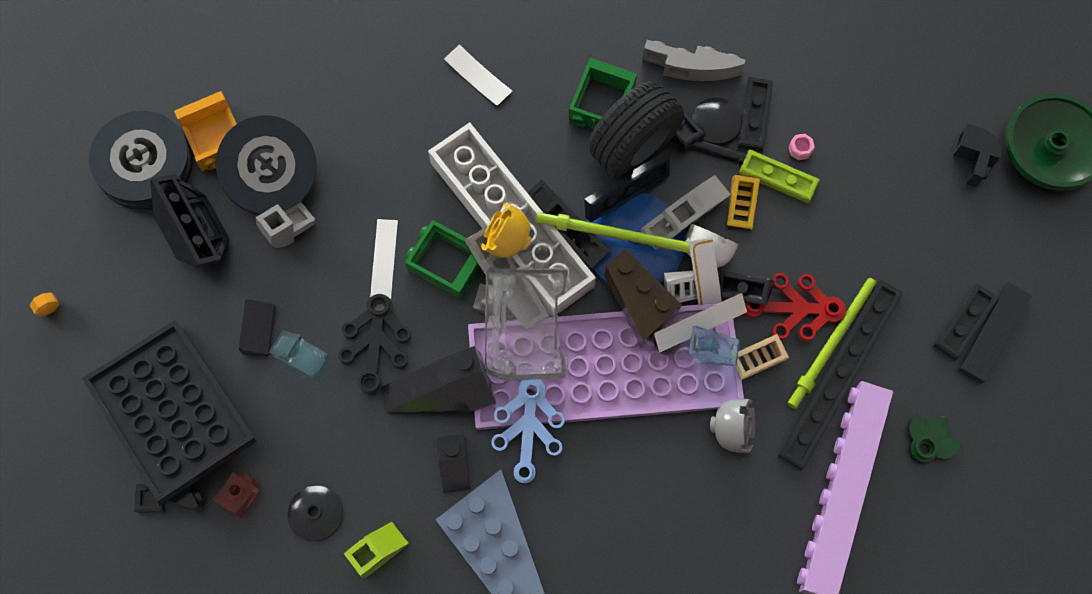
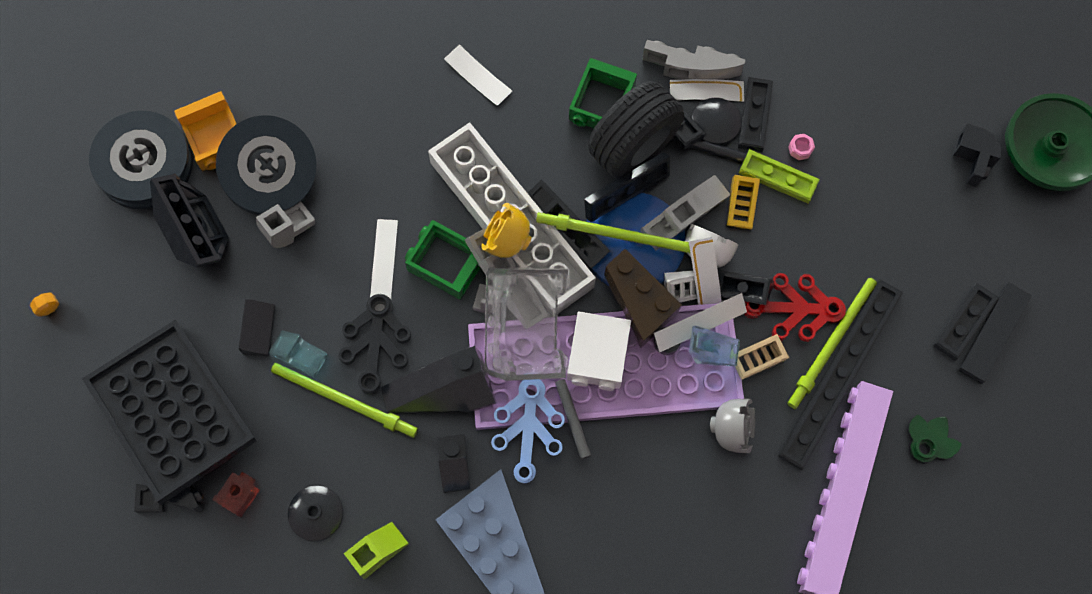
(389, 420): none -> lime bar
(573, 419): none -> dark grey bar
(598, 351): none -> white brick
(707, 88): none -> white sticker

